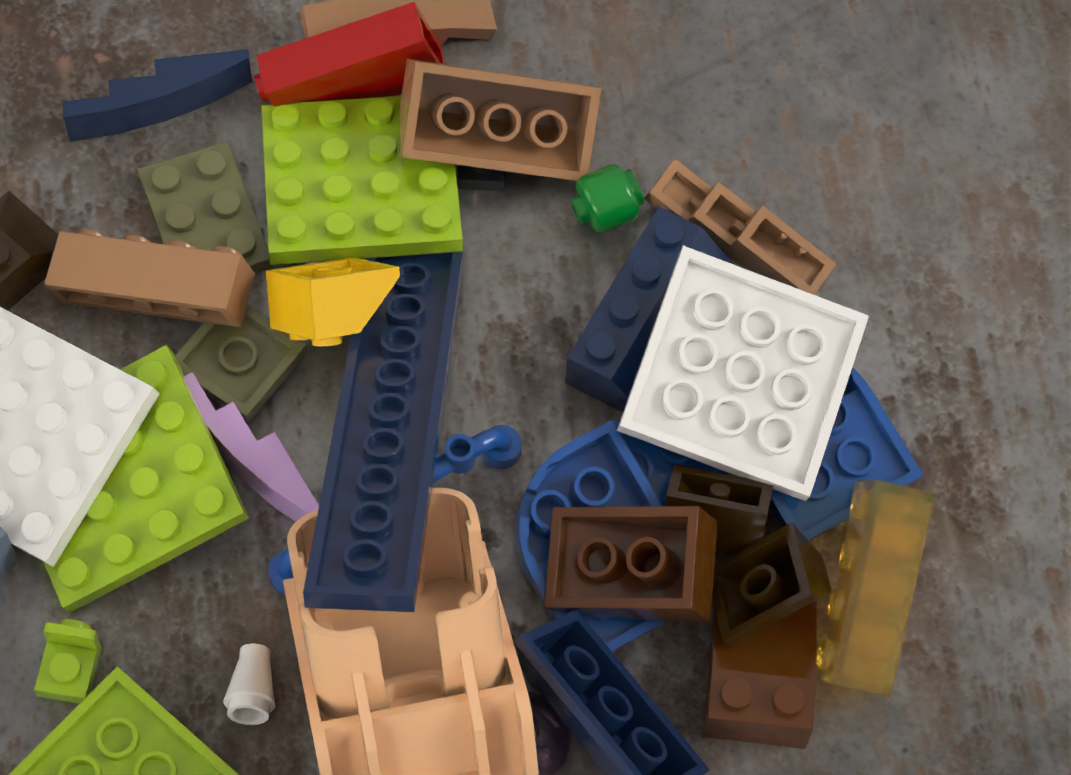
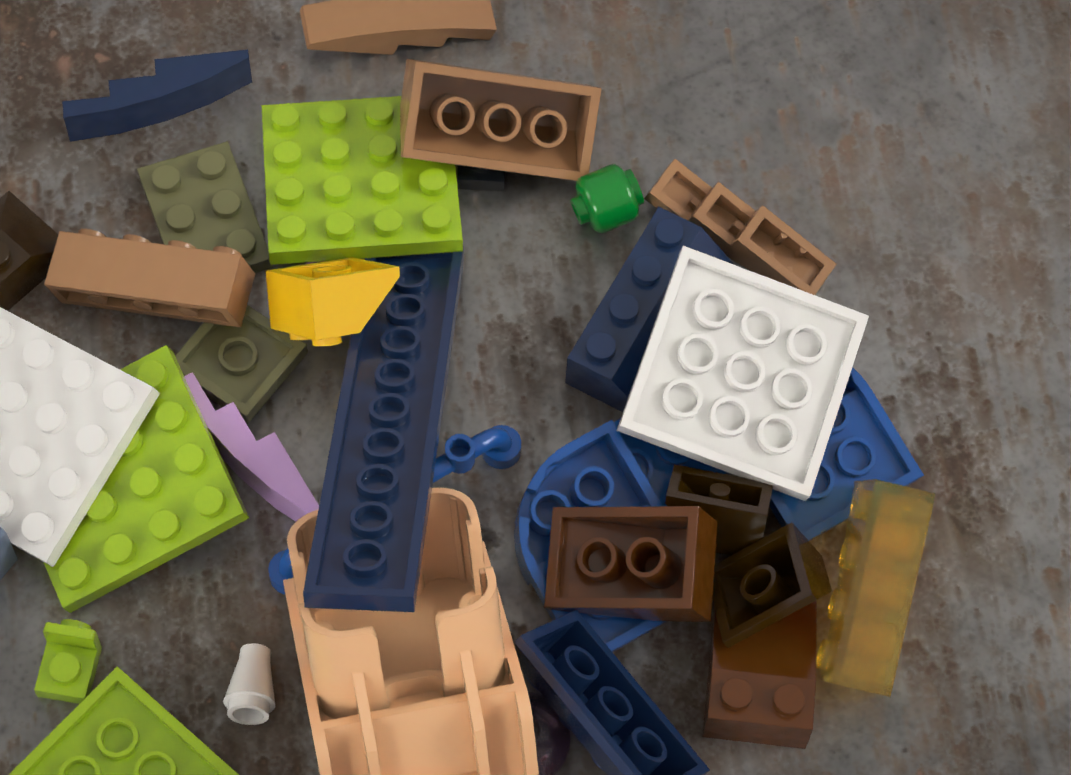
(348, 61): red slope -> none

